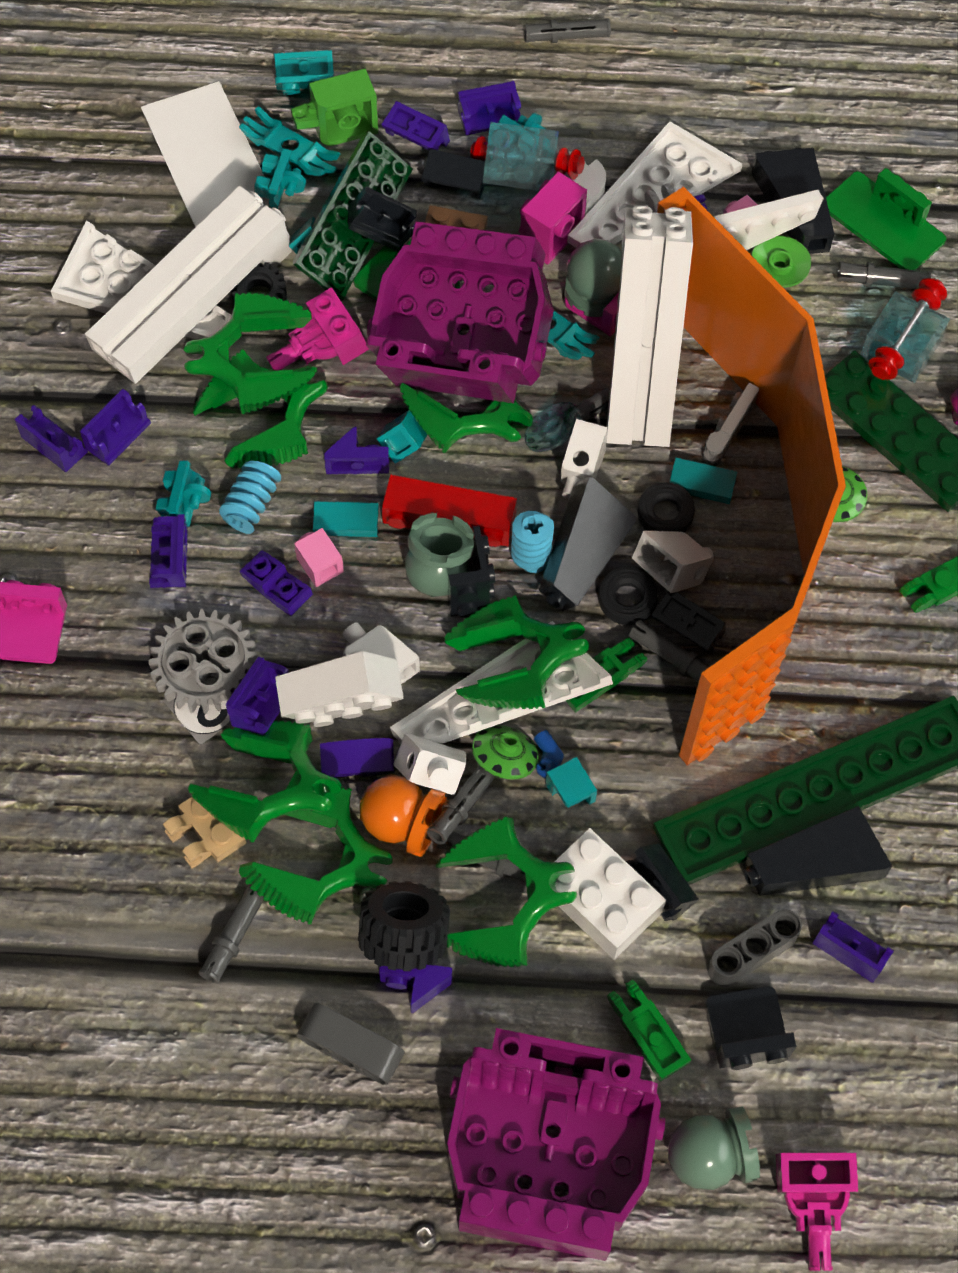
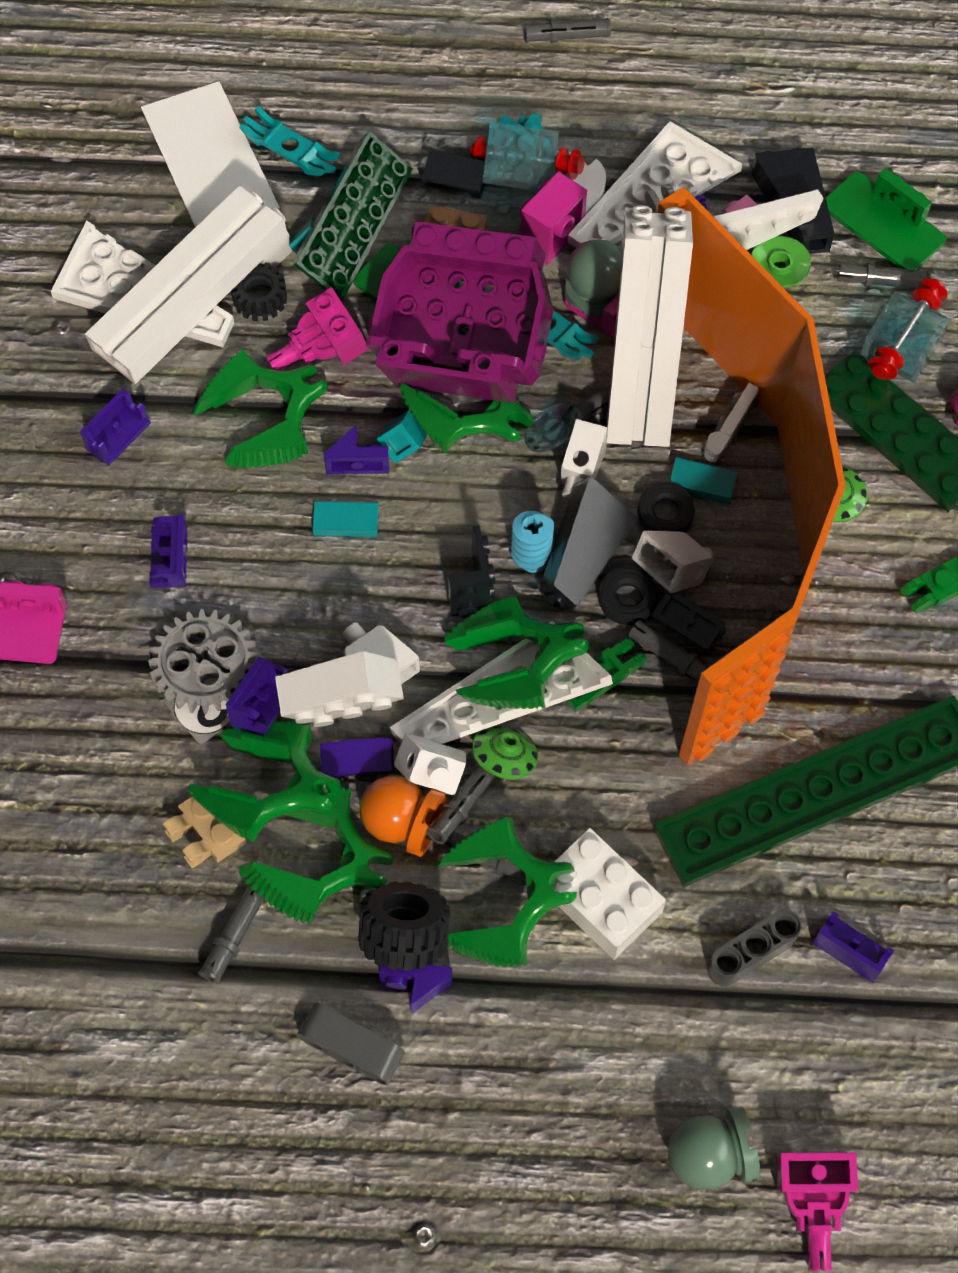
(50, 439): dark purple hinge -> none
(186, 492): teal hips -> none
(248, 495): medium azure piece -> none
(251, 314): green piece -> none
(275, 583): dark purple slope -> none
(282, 178): teal hips -> none
(299, 69): teal bracket -> none
(318, 557): bright pink brick -> none
(339, 108): bright green hinge -> none
(381, 218): black hinge -> none
(411, 498): red brick -> none
(416, 127): dark purple hinge -> none
(437, 550): sand green tile -> none
(487, 104): dark purple hinge -> none
(552, 754): blue arm -> none
(571, 783): teal panel -> none
(600, 1155): magenta piece -> none
(650, 1032): green hinge -> none
(665, 878): black hinge -> none
(748, 1028): black bracket -> none
(821, 856): black slope -> none

